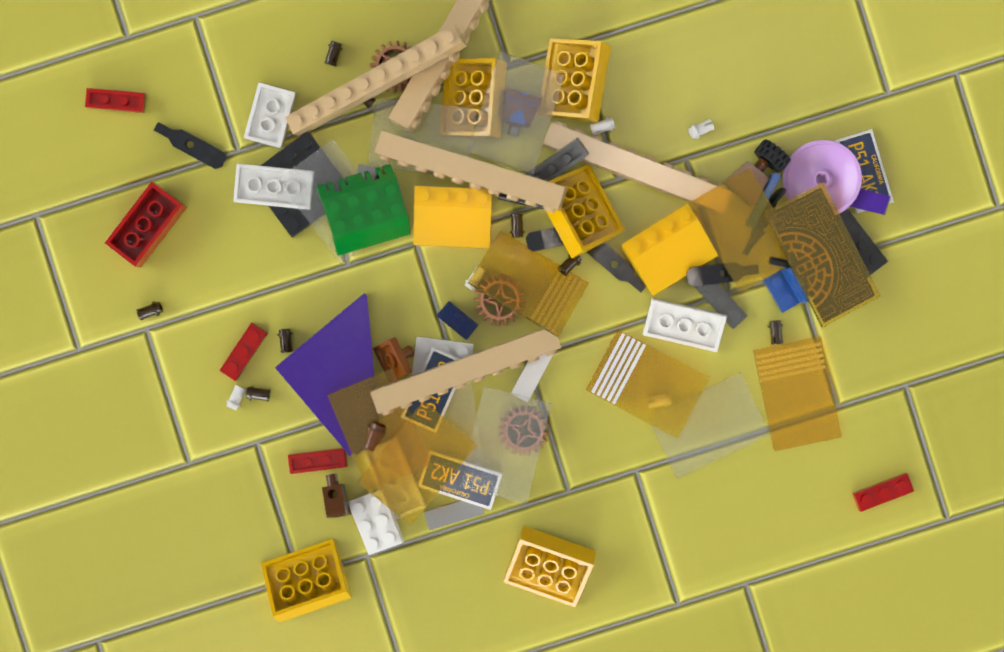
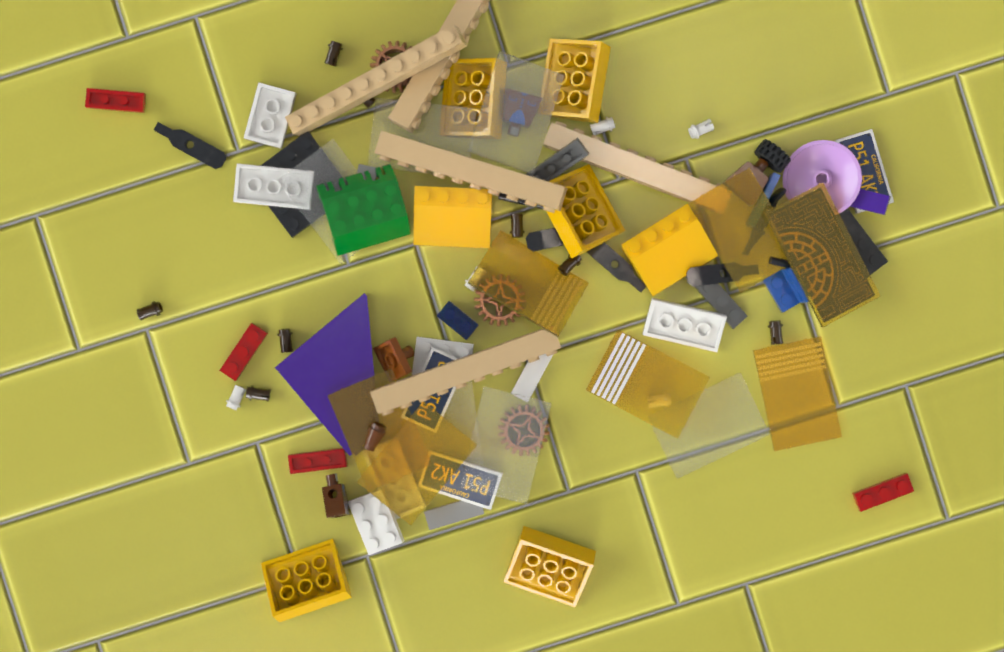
(145, 224): red brick -> none

